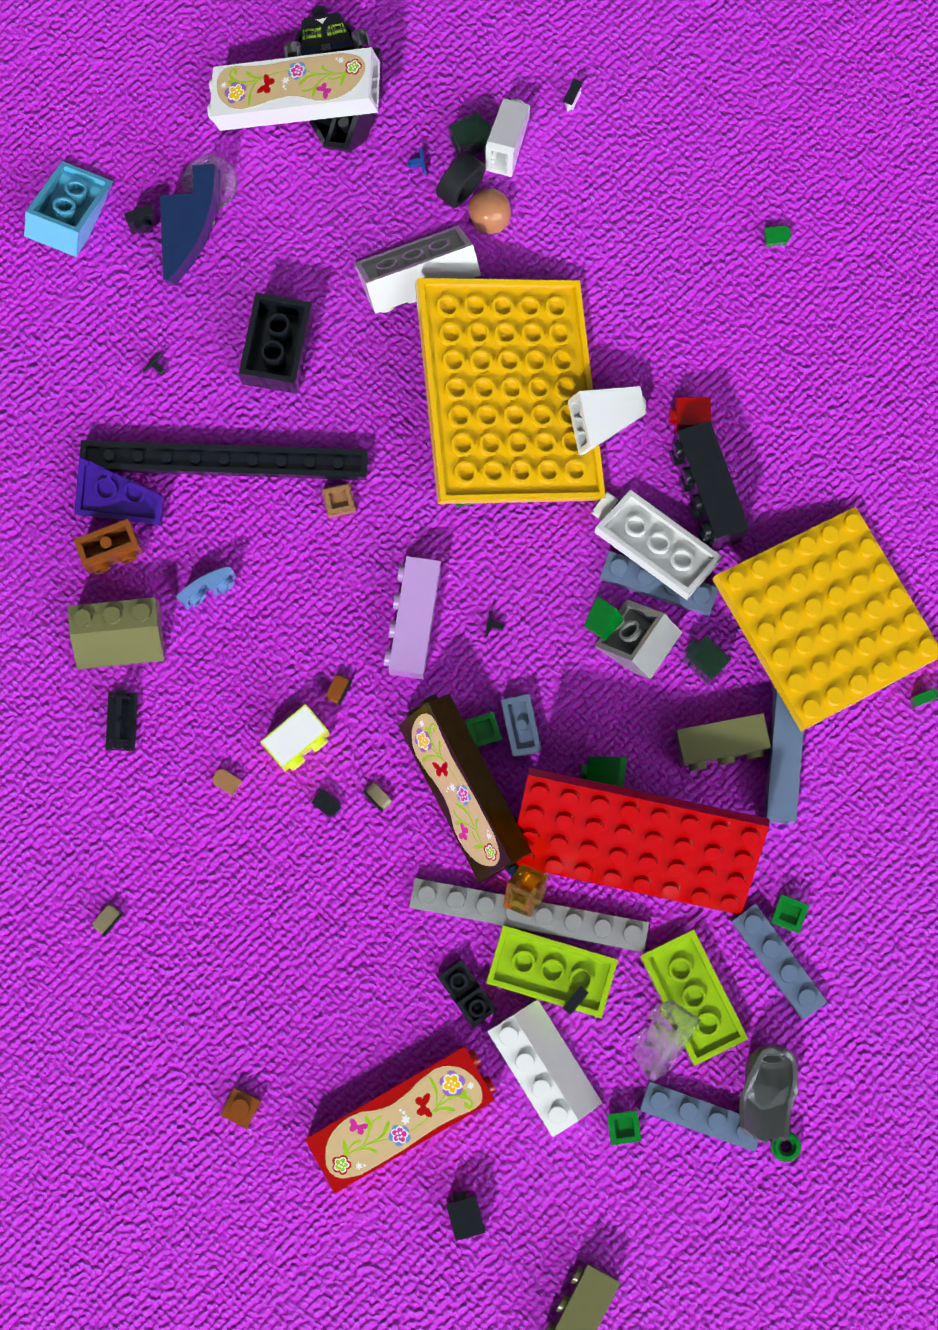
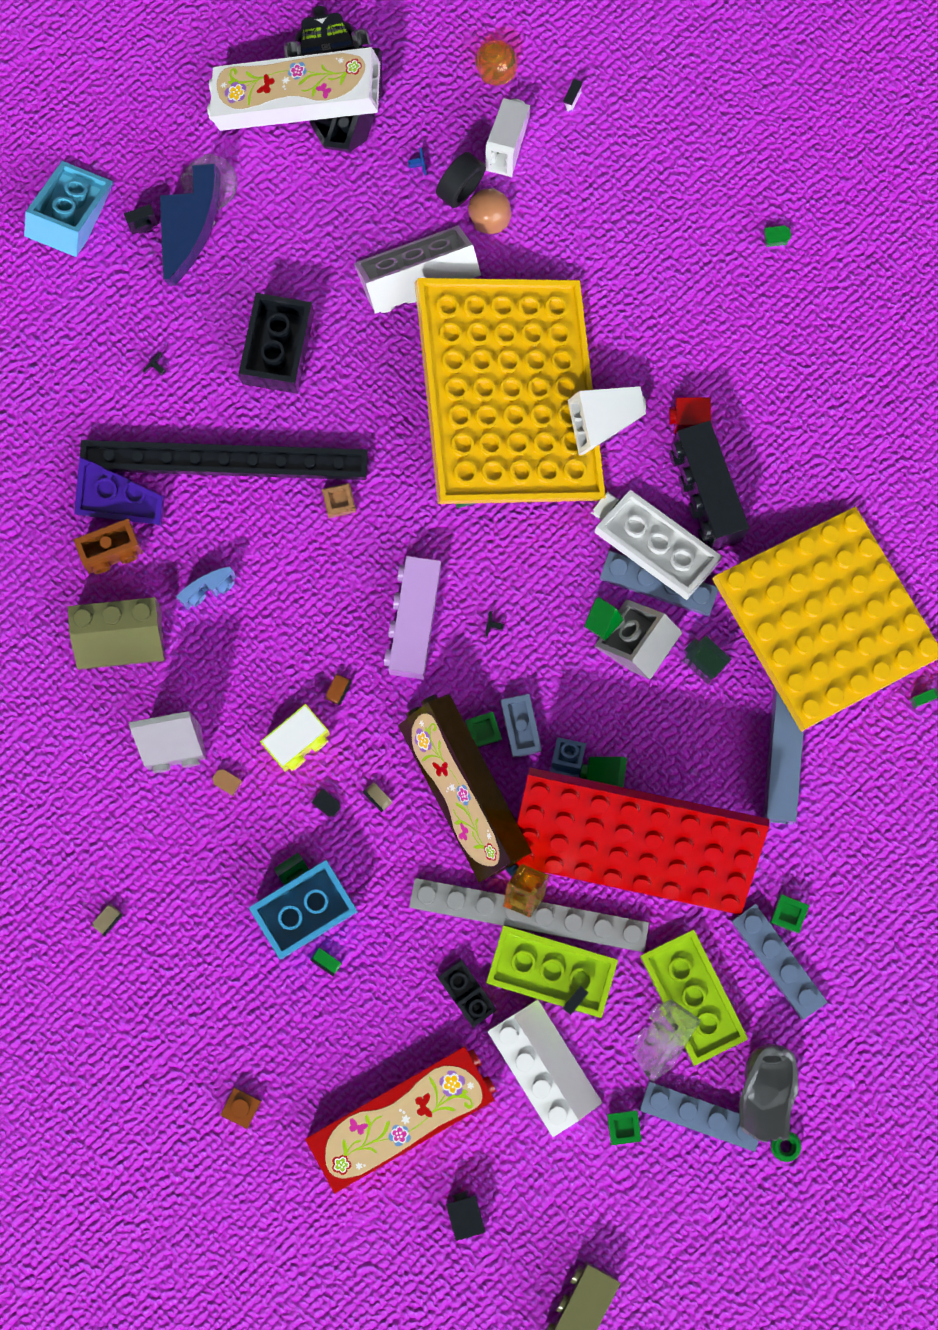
(121, 721): black hinge -> none
(169, 741): none -> slope
(291, 868): none -> green slope
(303, 909): none -> dark azure brick
(326, 962): none -> green piece
(470, 134): brick -> none
(496, 62): none -> hair
(568, 757): none -> medium blue slope
(722, 742): olive brick -> none

